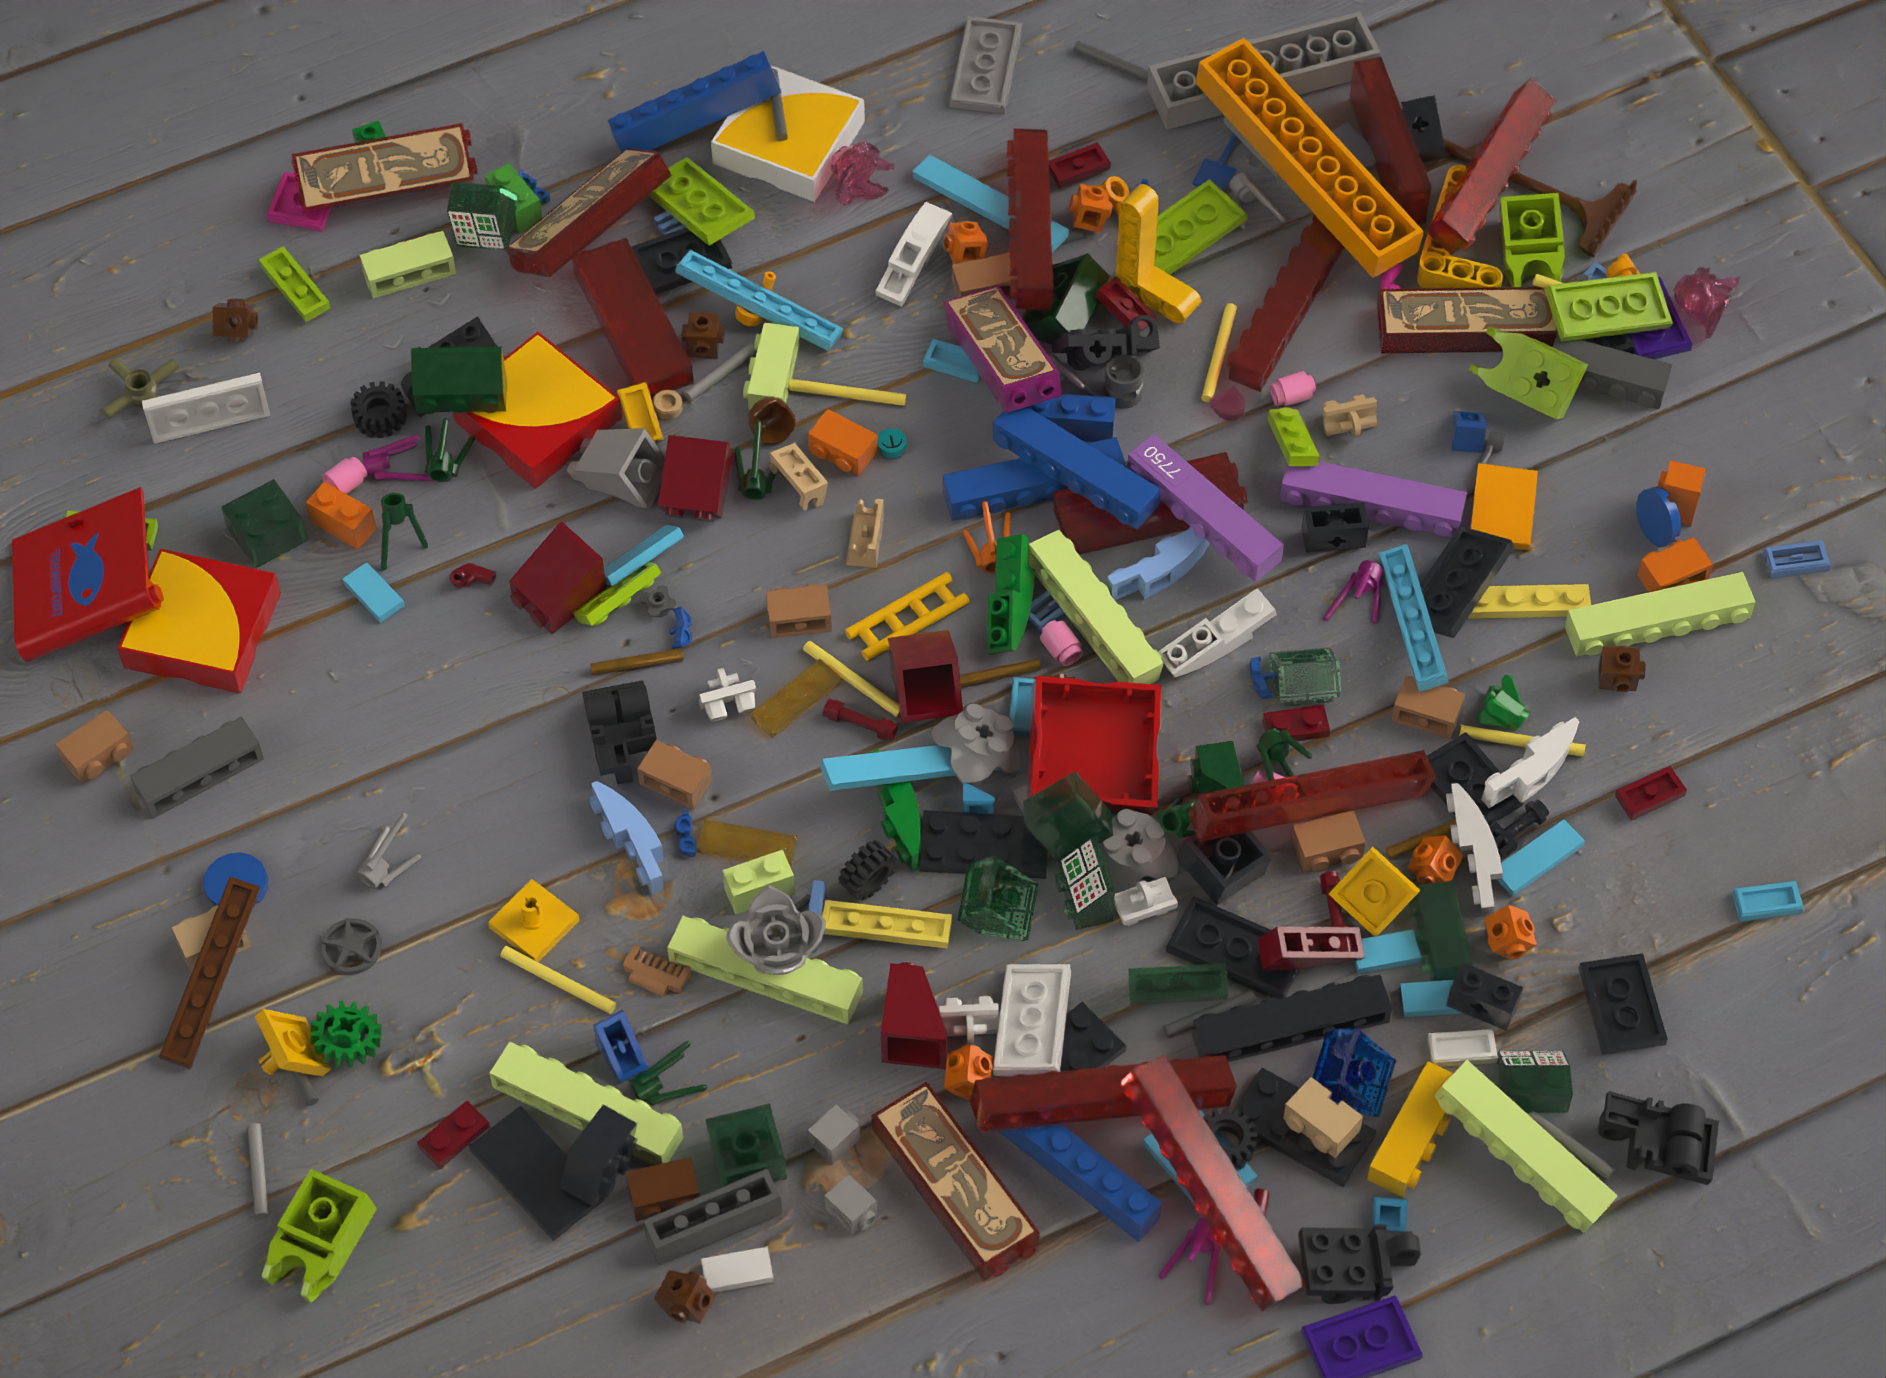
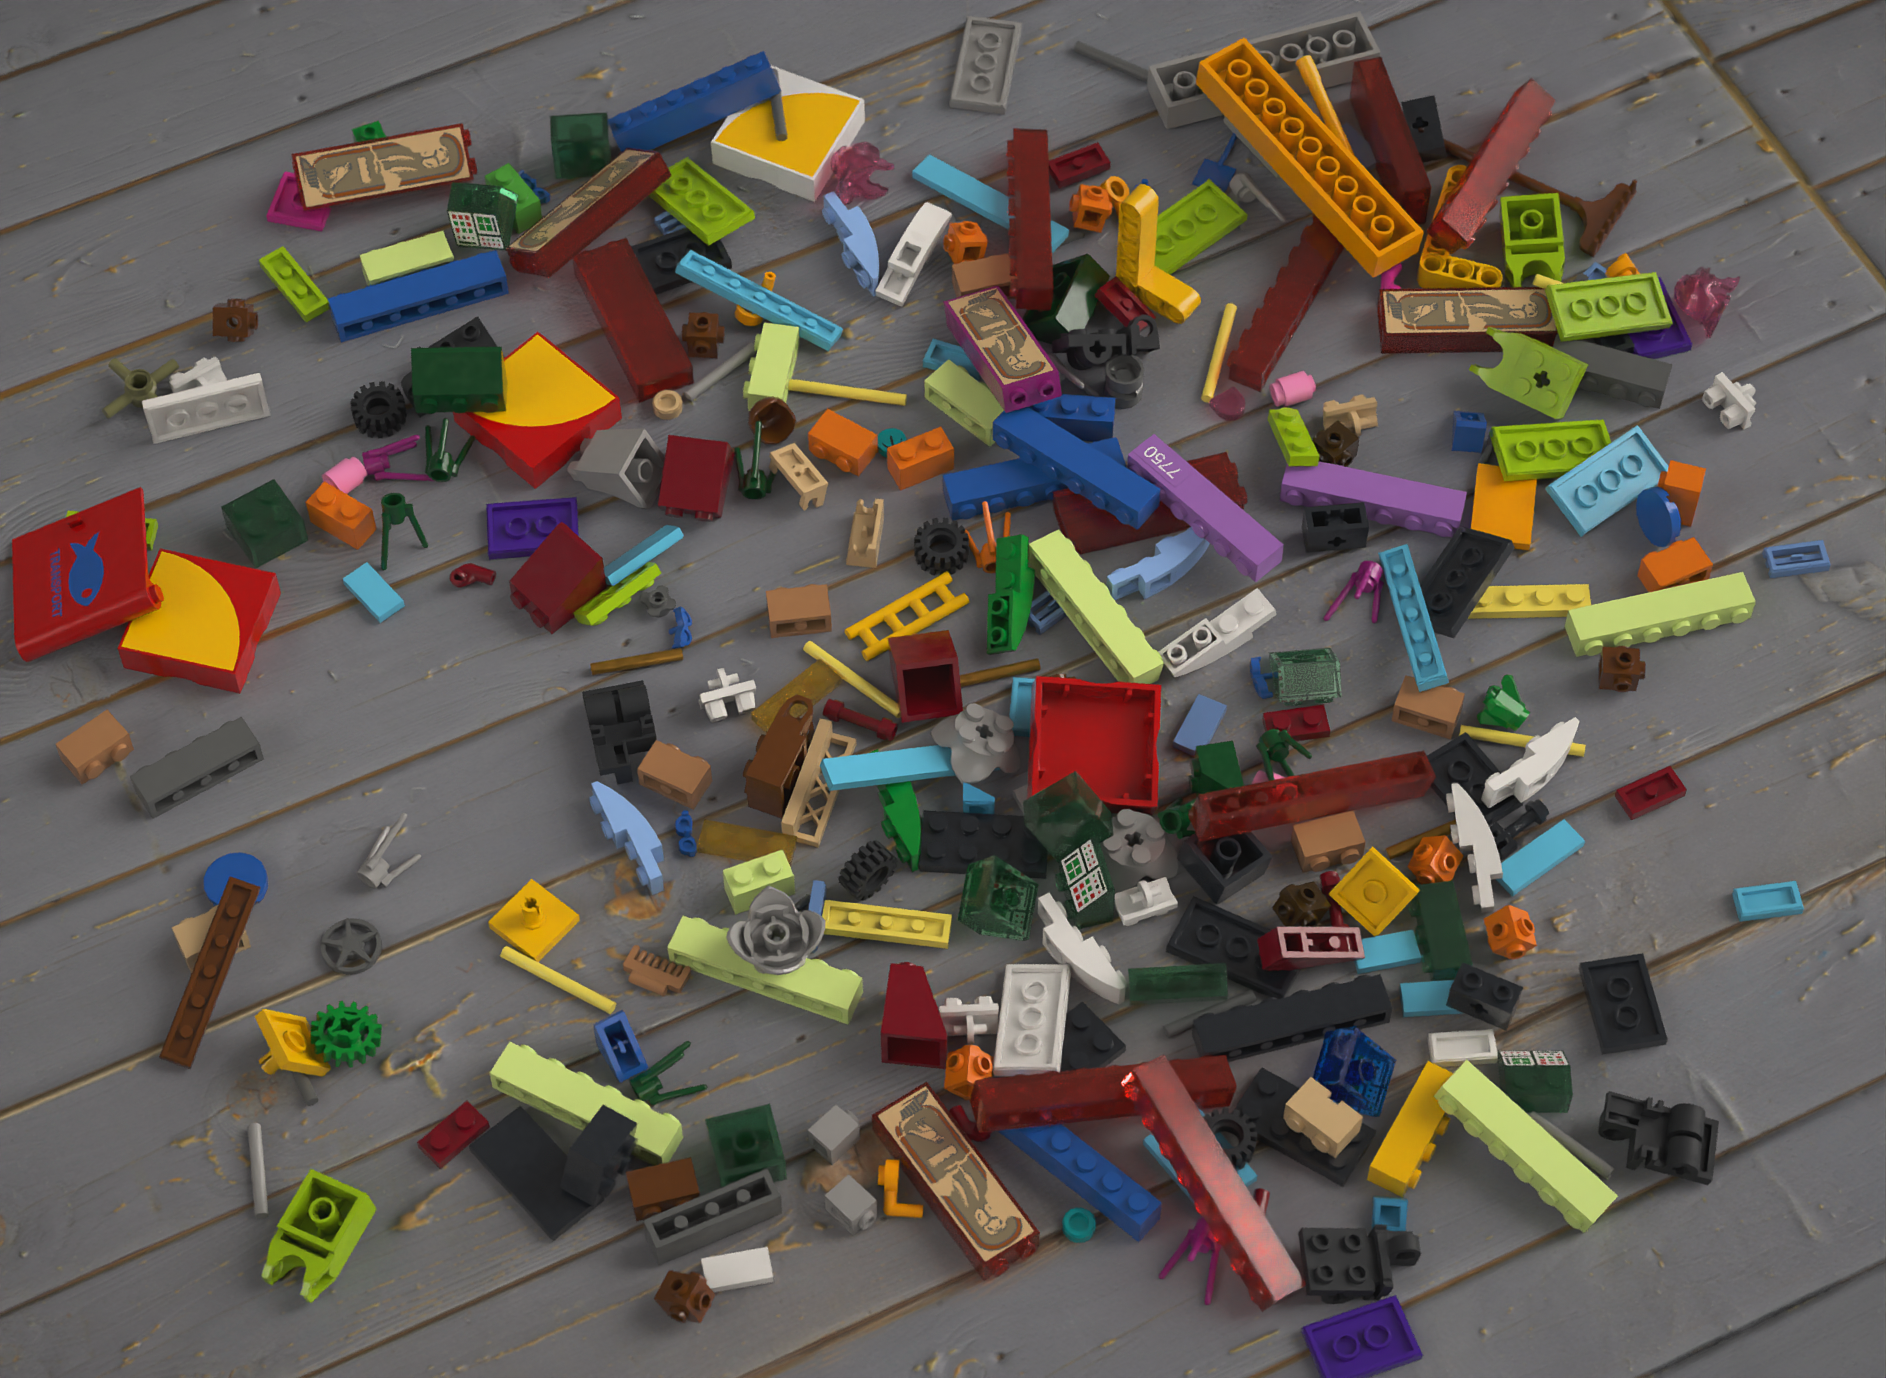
(203, 373): none -> white hips
(418, 296): none -> blue brick
(521, 526): none -> dark purple tile
(580, 144): none -> clear green brick
(639, 410): yellow tile -> none
(779, 759): none -> reddish brown brick
(806, 782): none -> tan fence
(857, 239): none -> light blue slope
(889, 1178): none -> light orange plate
(920, 458): none -> orange brick
(941, 532): none -> black tyre
(963, 400): none -> yellowish green brick
(968, 1126): none -> dark red arm
(1061, 643): bright pink brick -> none
(1078, 1225): none -> teal tile
(1087, 959): none -> white slope
(1199, 724): none -> medium blue tile
(1301, 905): none -> dark brown brick
(1313, 81): none -> yellow piece
(1336, 445): none -> dark brown brick
(1546, 448): none -> lime tile
(1607, 481): none -> medium azure tile
(1734, 399): none -> white hips

